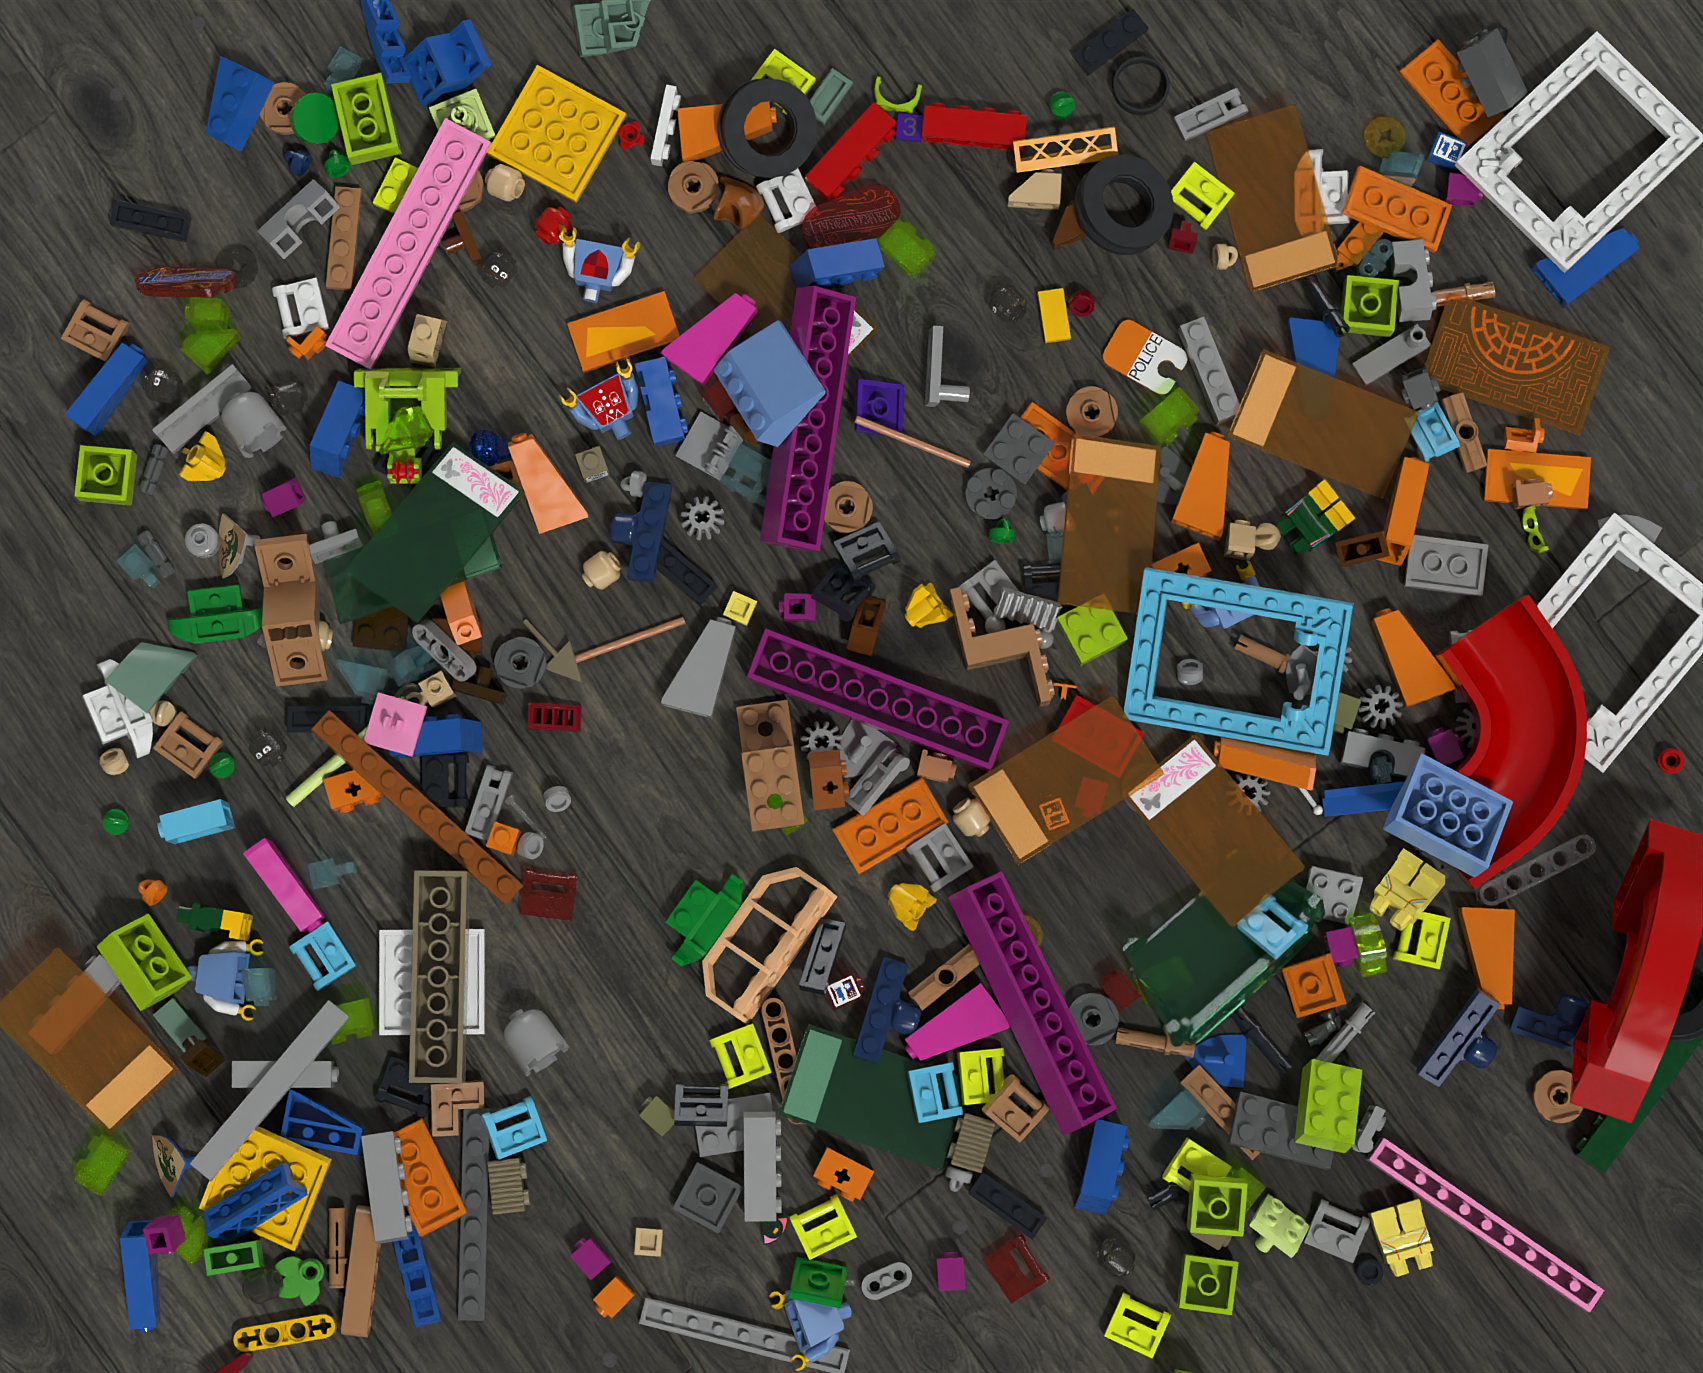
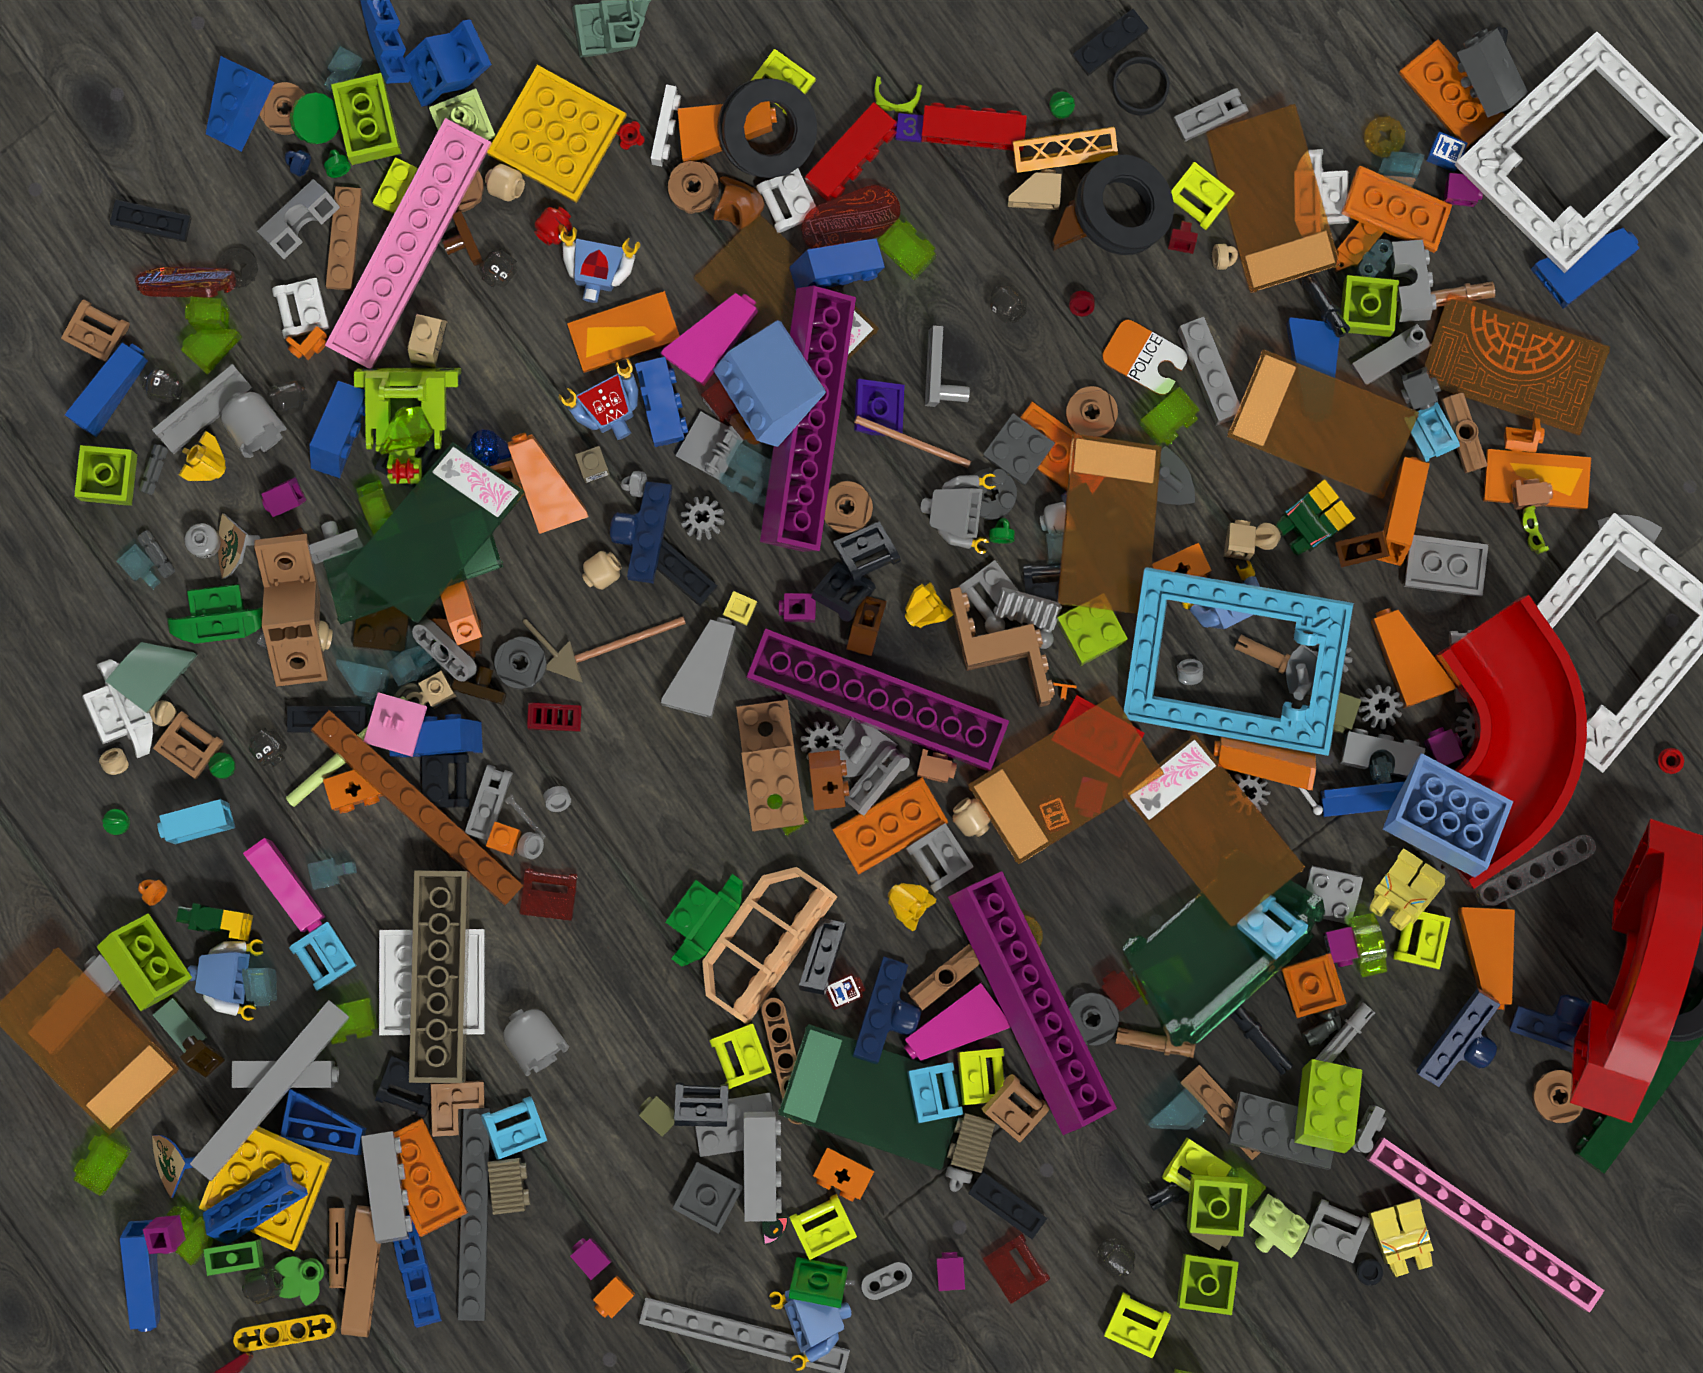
(648, 1242): tan plate -> none
(830, 95): sand green tile -> none
(957, 511): none -> light grey torso
(1054, 315): yellow tile -> none
(1102, 1167): blue wedge -> none
(1204, 494): orange slope -> none
(1222, 1059): blue shield -> none

